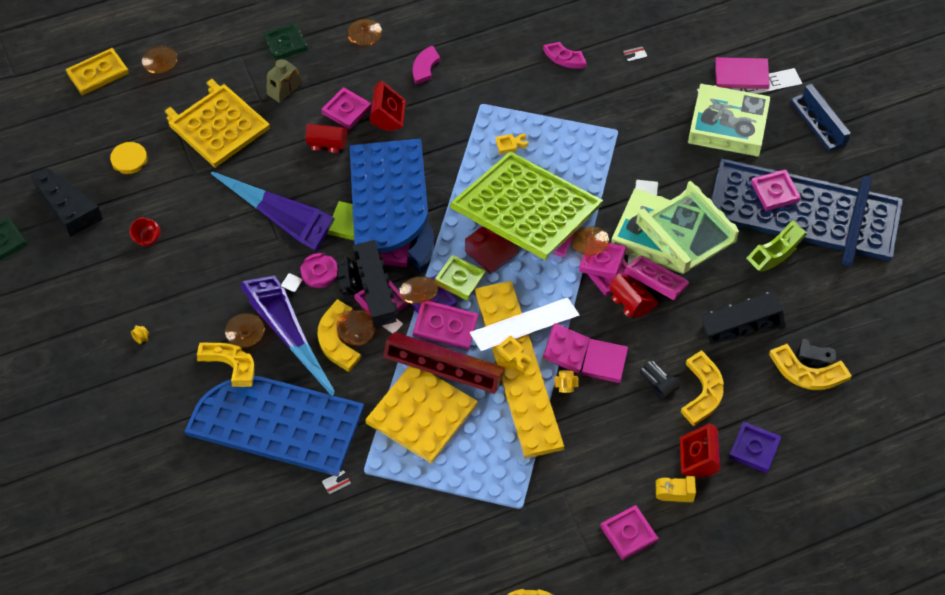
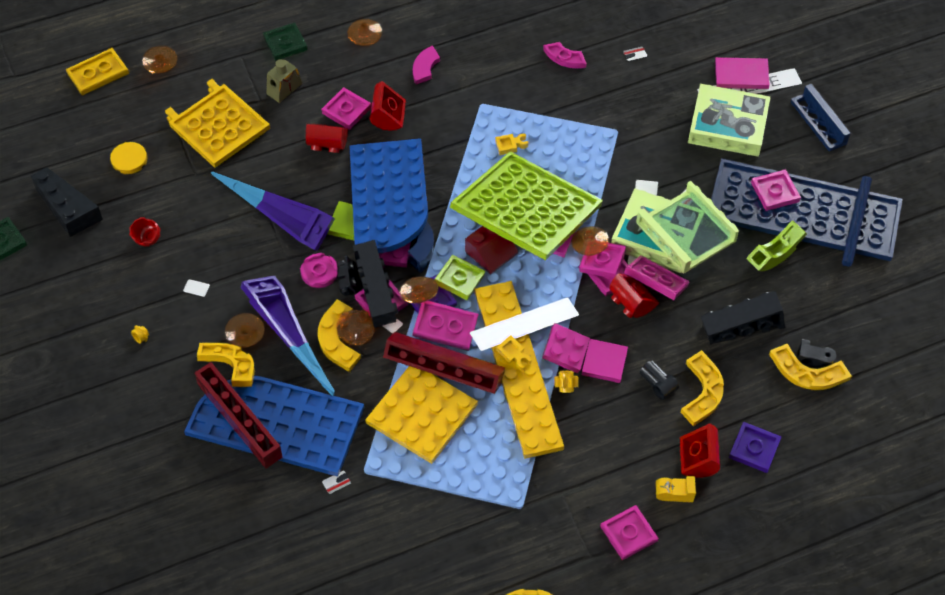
(196, 288): none -> white sticker
(238, 415): none -> dark red brick
(291, 282): white sticker -> none

